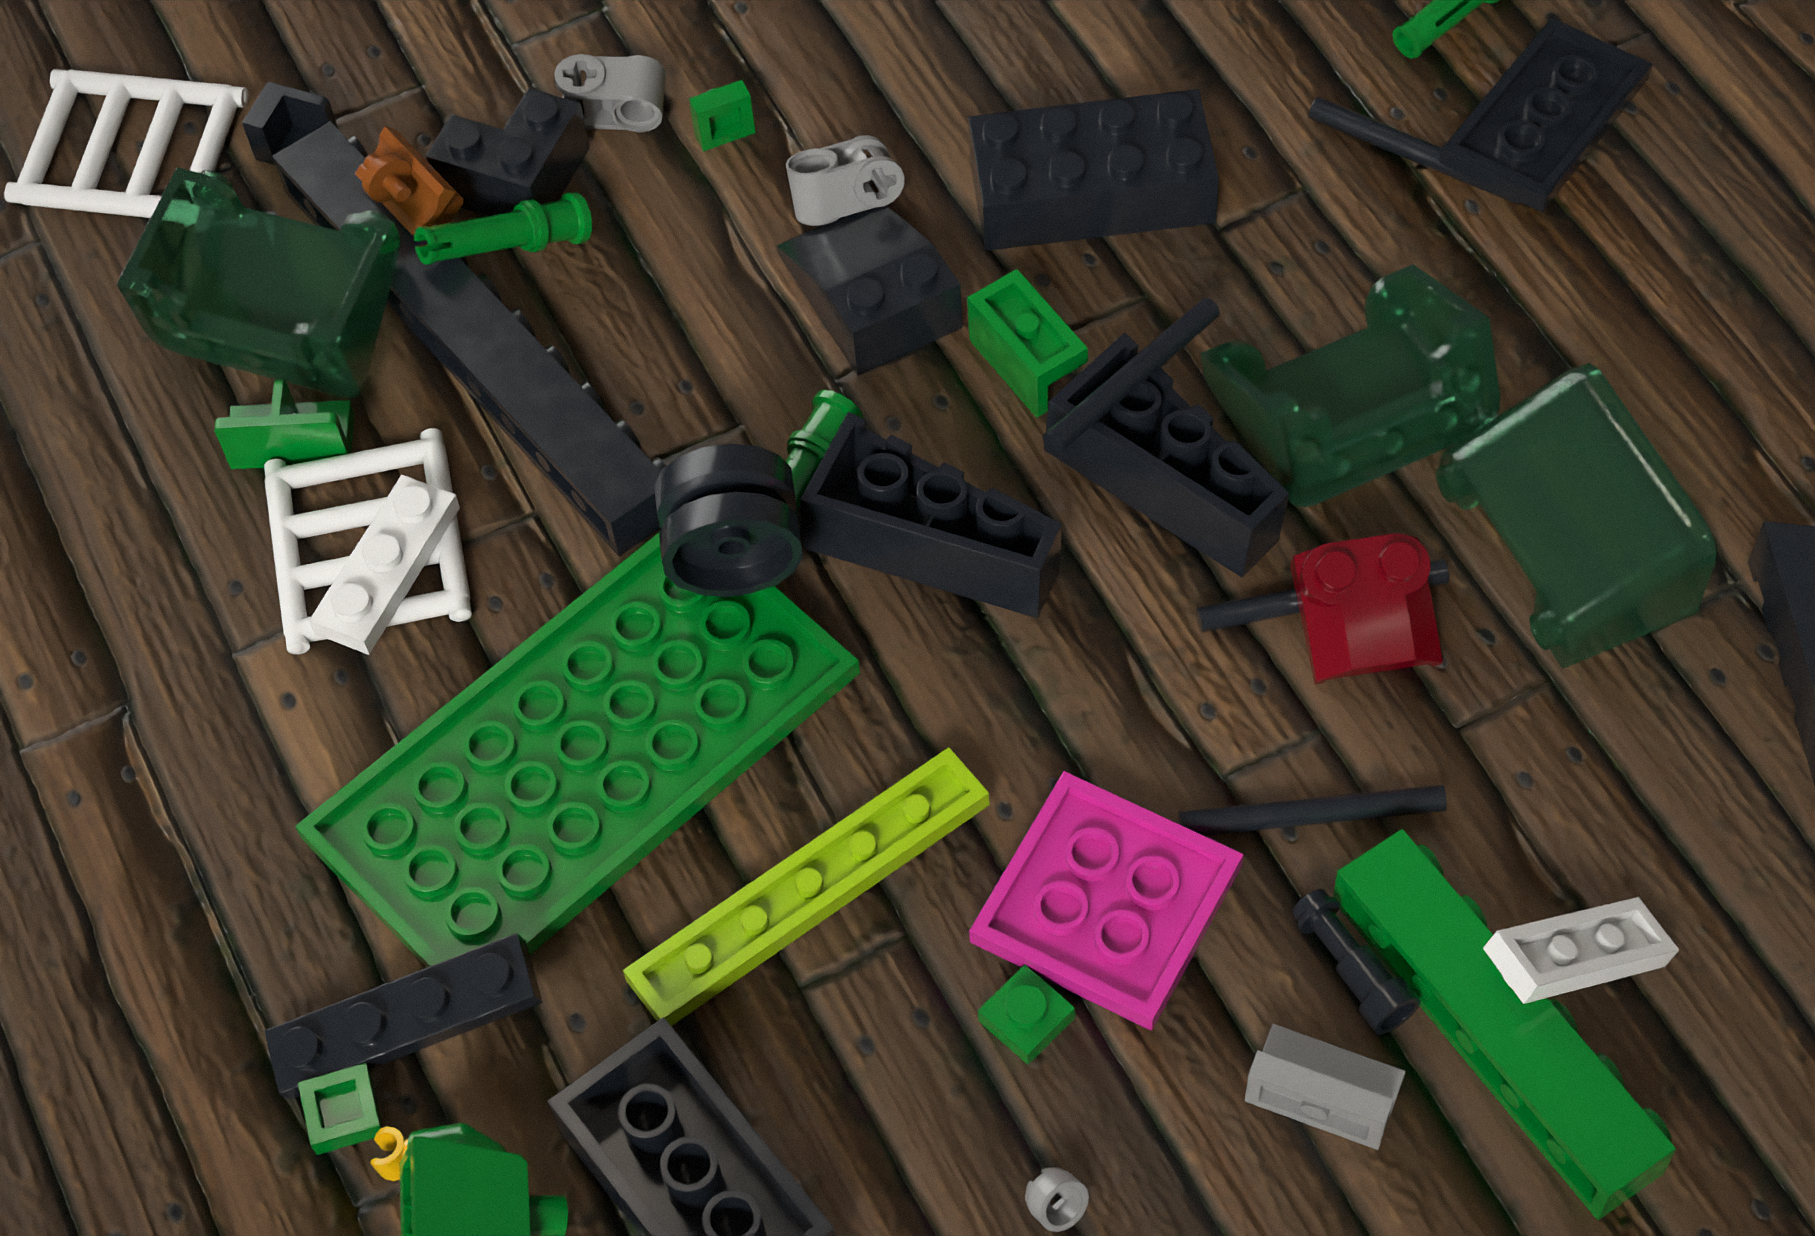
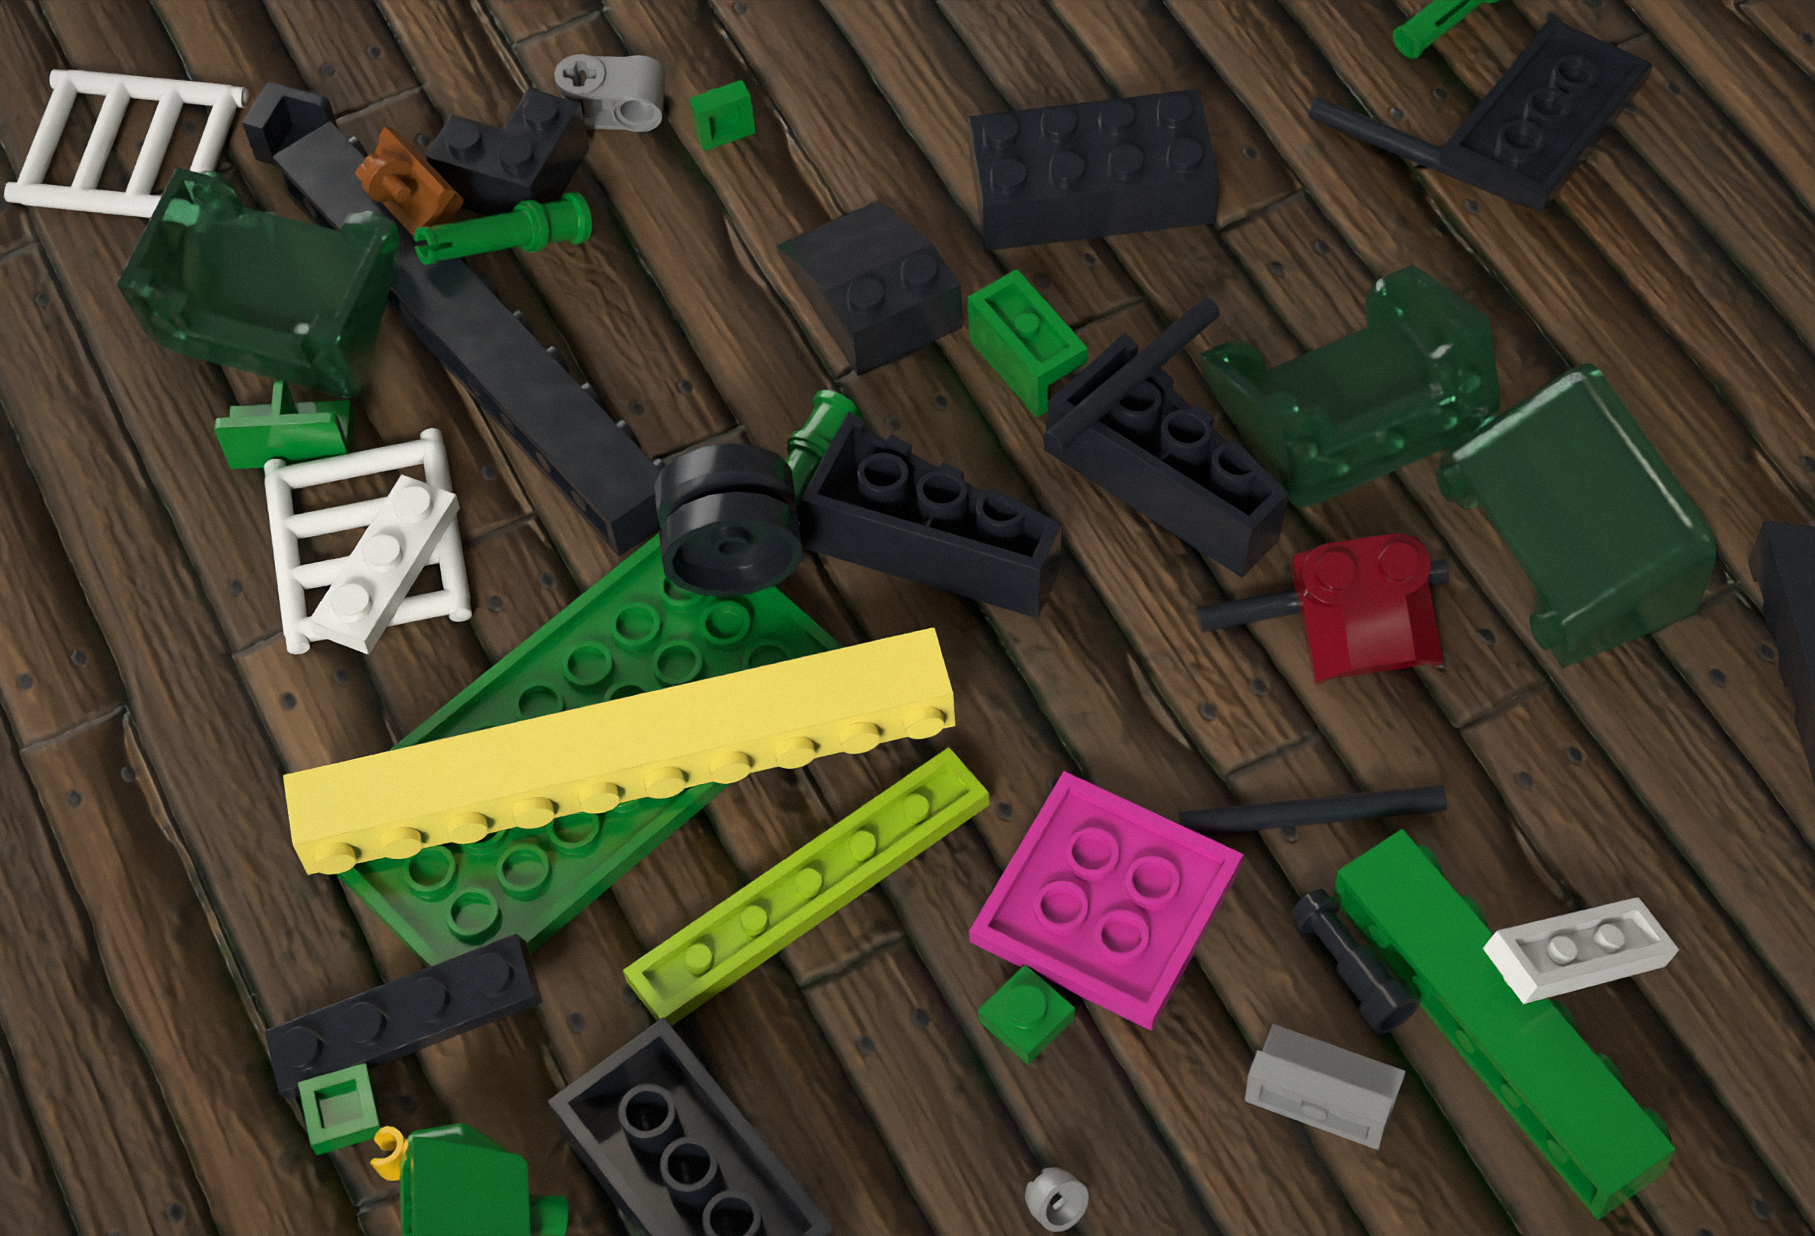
(618, 752): none -> light yellow brick
(838, 178): light grey piece -> none

